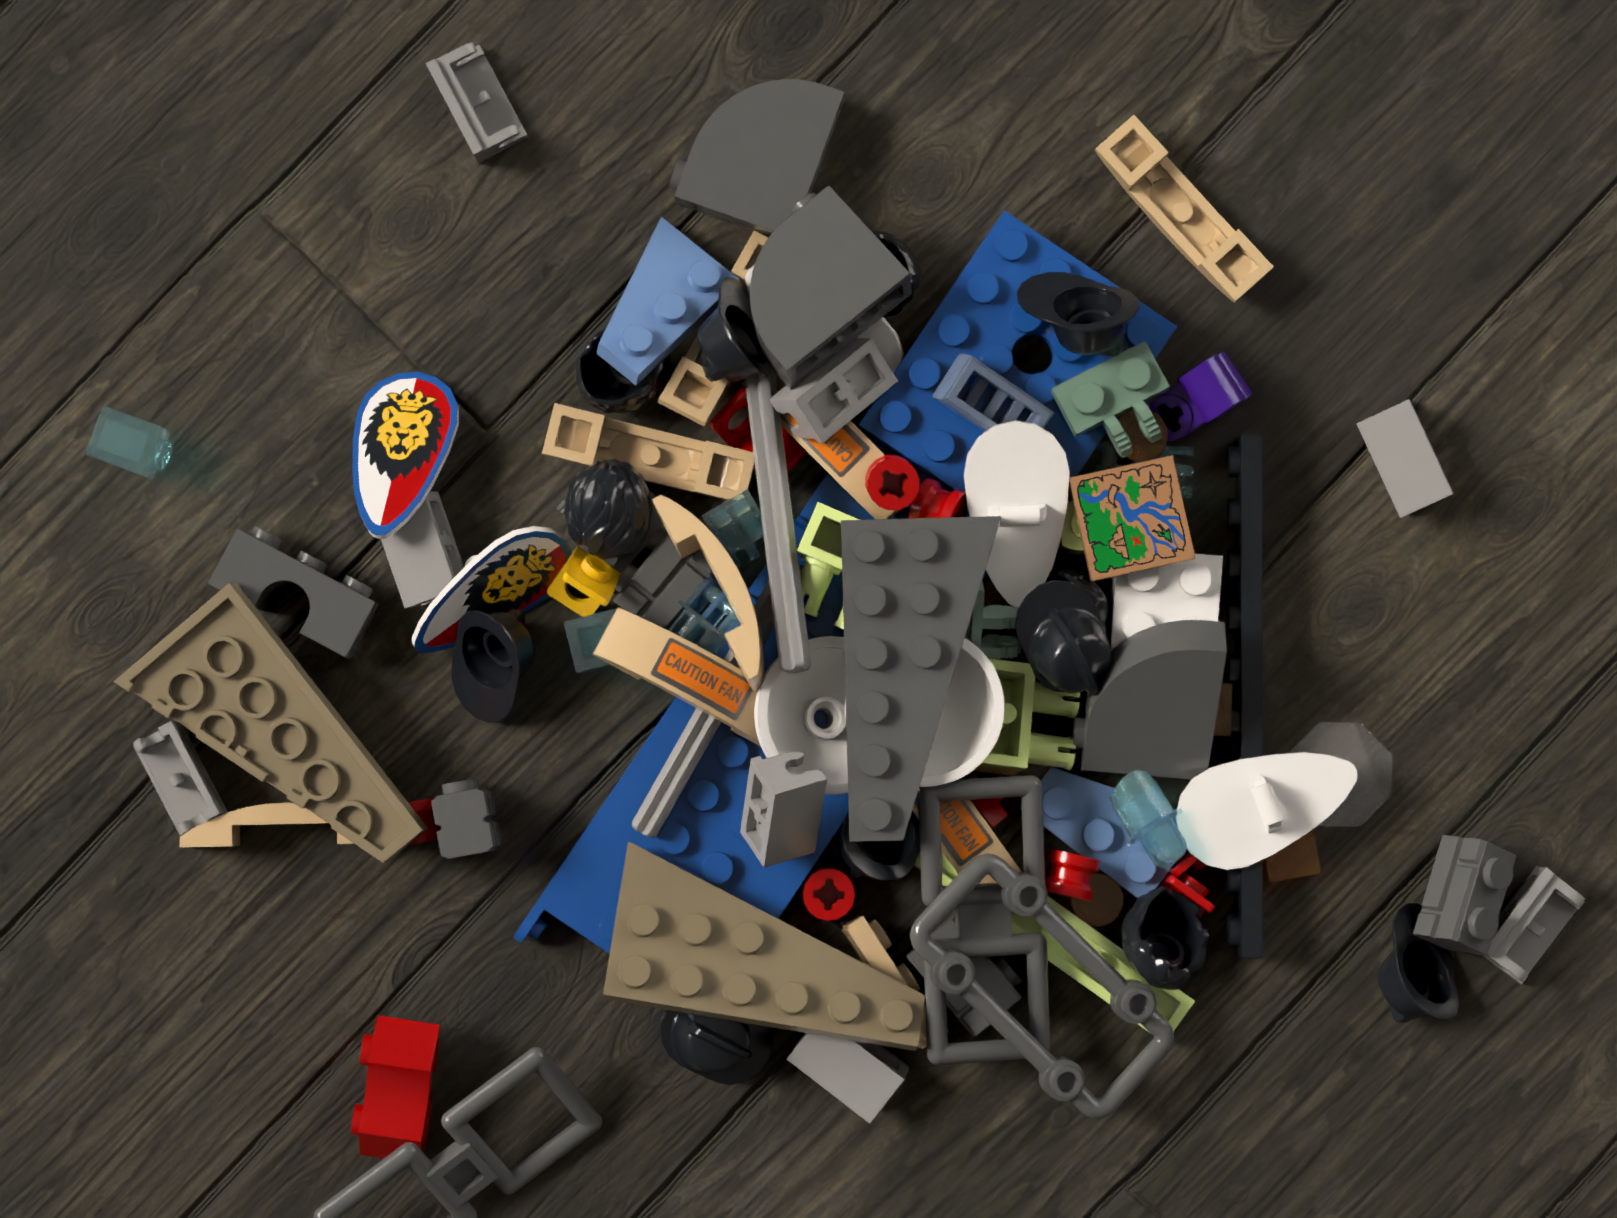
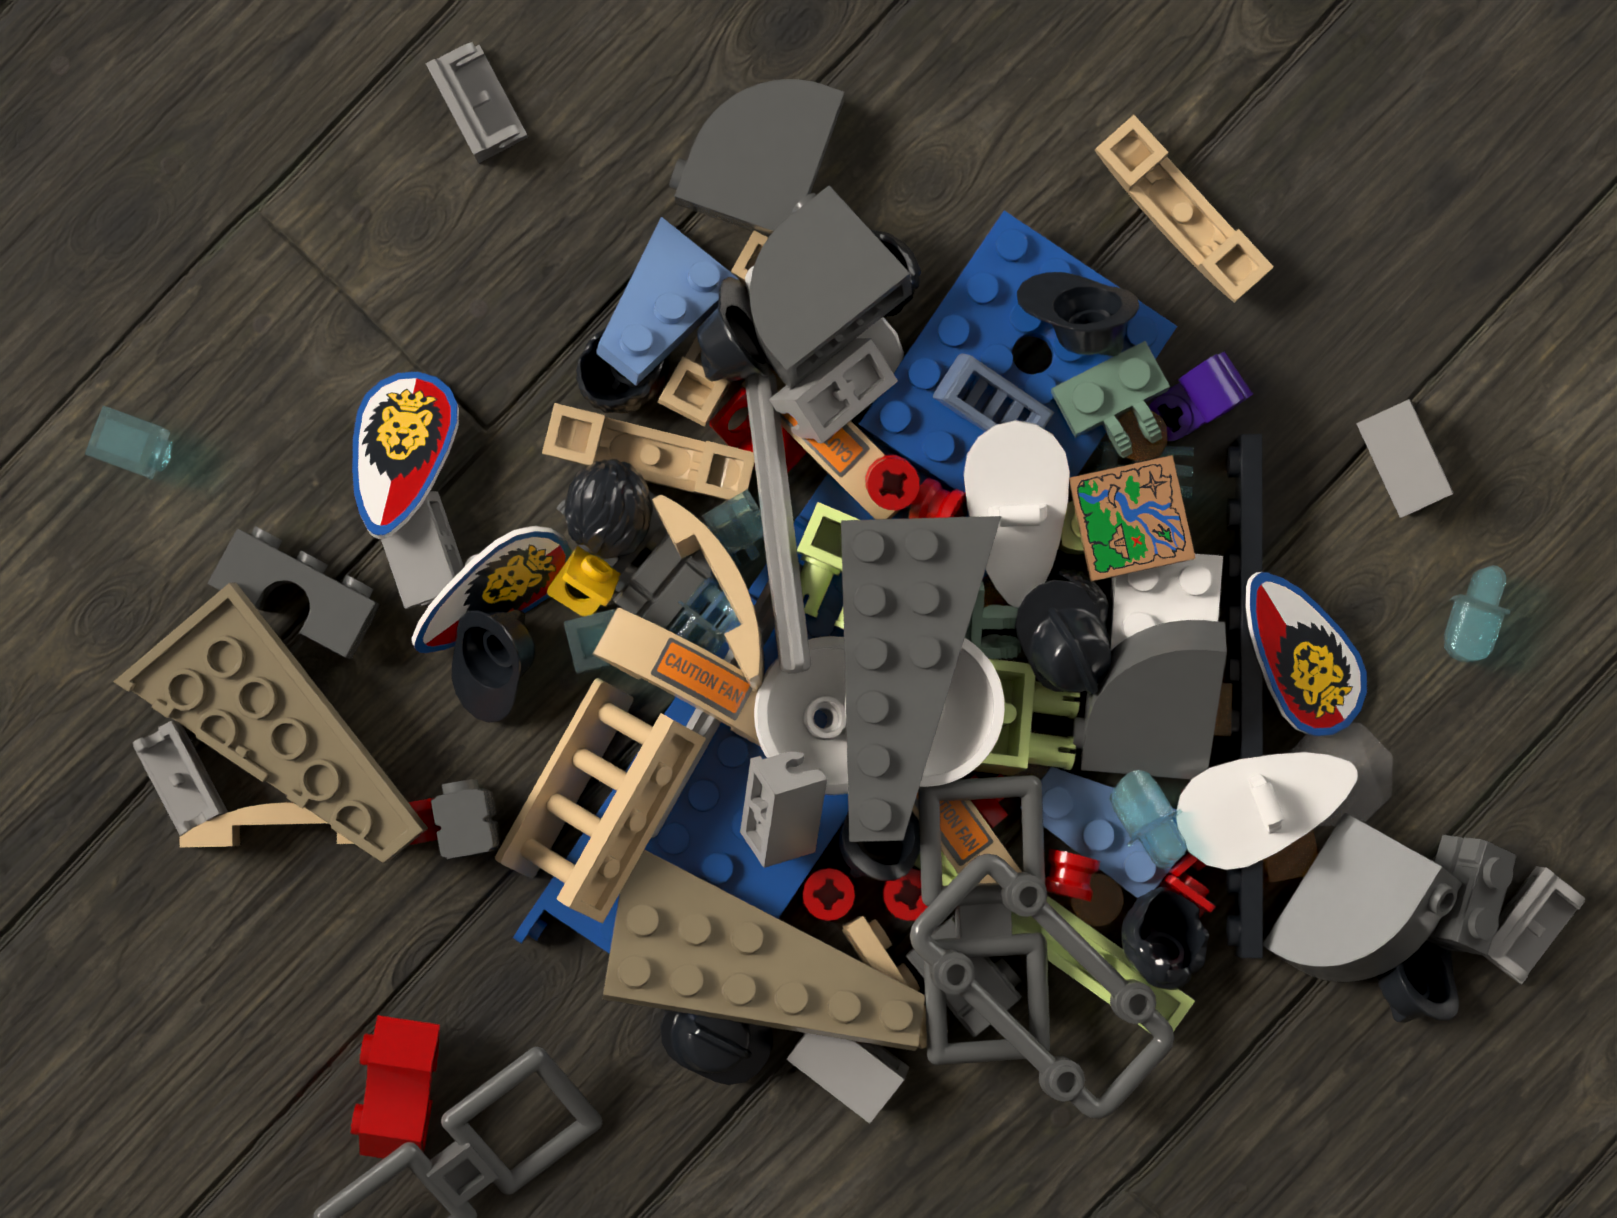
(631, 815): none -> tan fence
(905, 892): none -> red wheel
(1304, 657): none -> shield
(1361, 906): none -> brick
(1476, 617): none -> clear light blue arm

